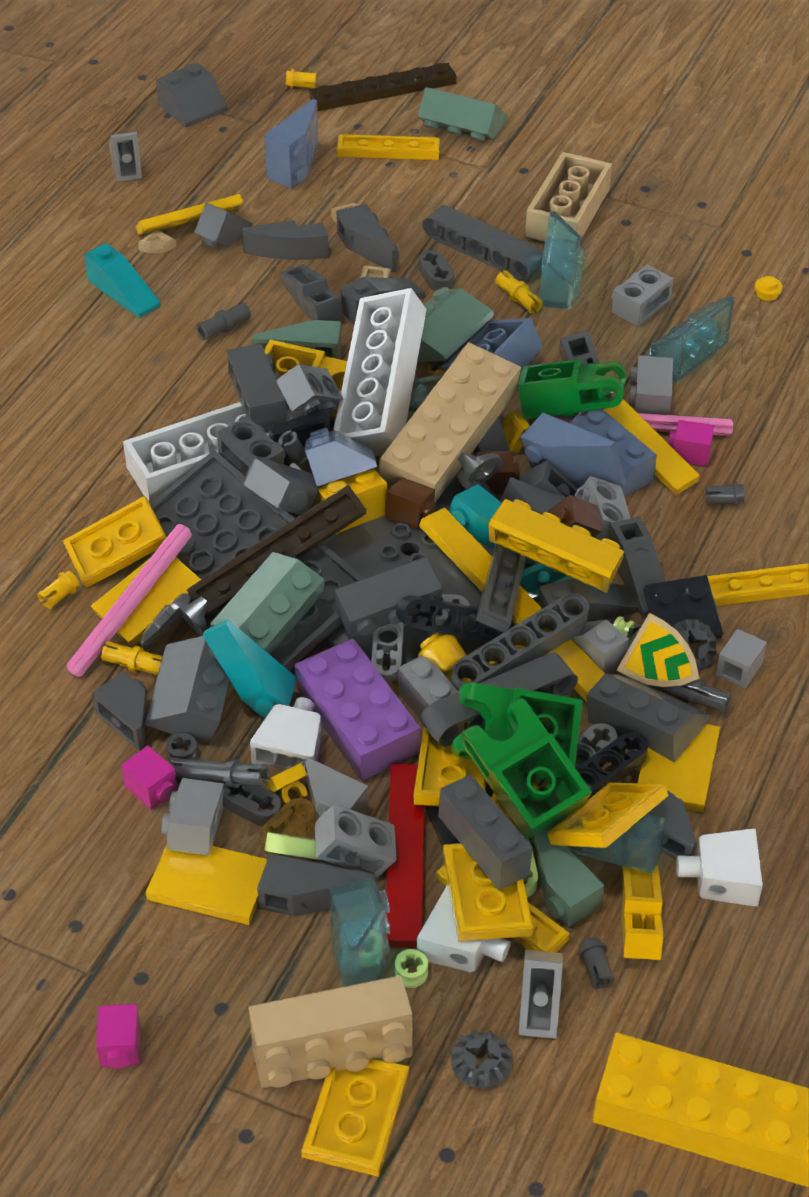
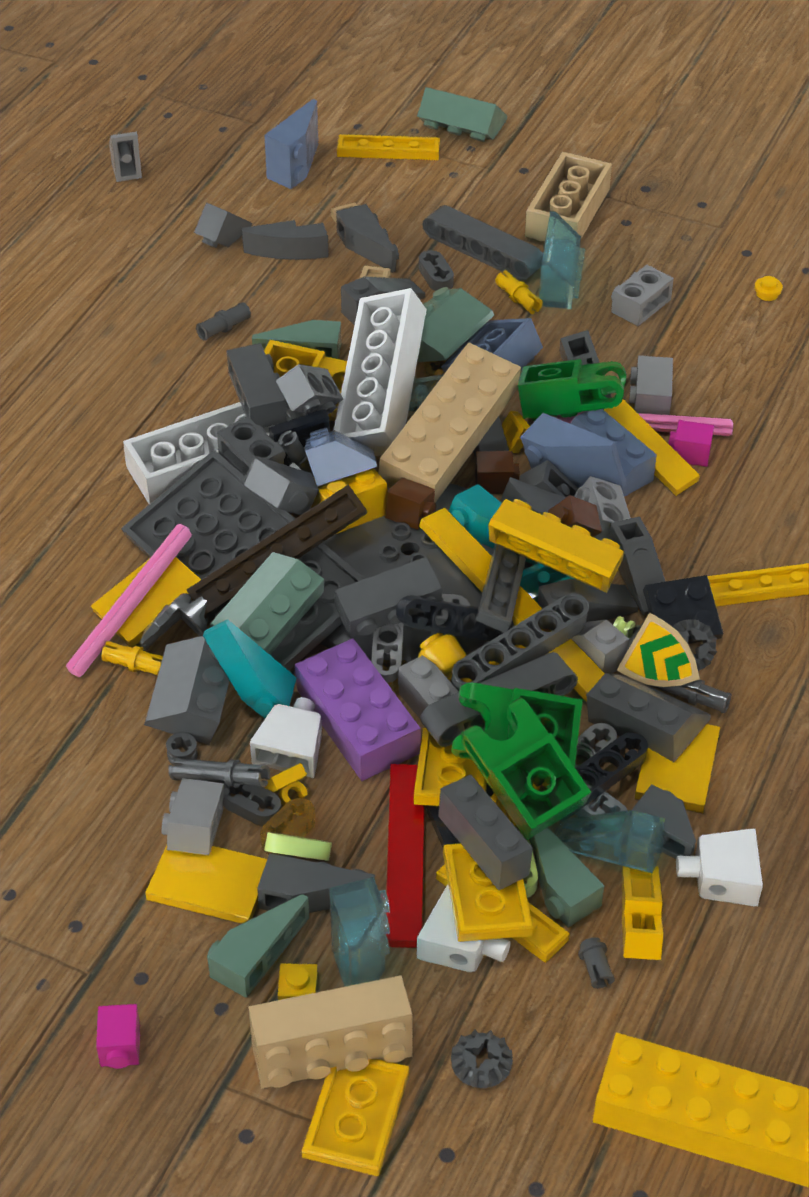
(60, 588): yellow pin -> none
(115, 541): yellow tile -> none
(119, 280): teal slope -> none
(124, 708): dark grey slope -> none
(149, 777): dark pink brick -> none
(157, 243): tan tile -> none
(185, 215): yellow tile -> none
(190, 95): dark grey slope -> none
(254, 946): none -> sand green slope
(297, 980): none -> yellow plate
(300, 79): yellow pin -> none
(312, 293): dark grey slope -> none
(332, 787): light grey slope -> none
(355, 840): light grey brick -> none
(383, 86): dark brown plate -> none
(420, 962): yellowish green bush -> none
(472, 465): dark grey hair -> none
(540, 994): light grey slope -> none
(607, 815): yellow tile -> none
(696, 337): clear light blue slope -> none
(725, 494): dark grey pin -> none
(741, 658): light grey brick -> none

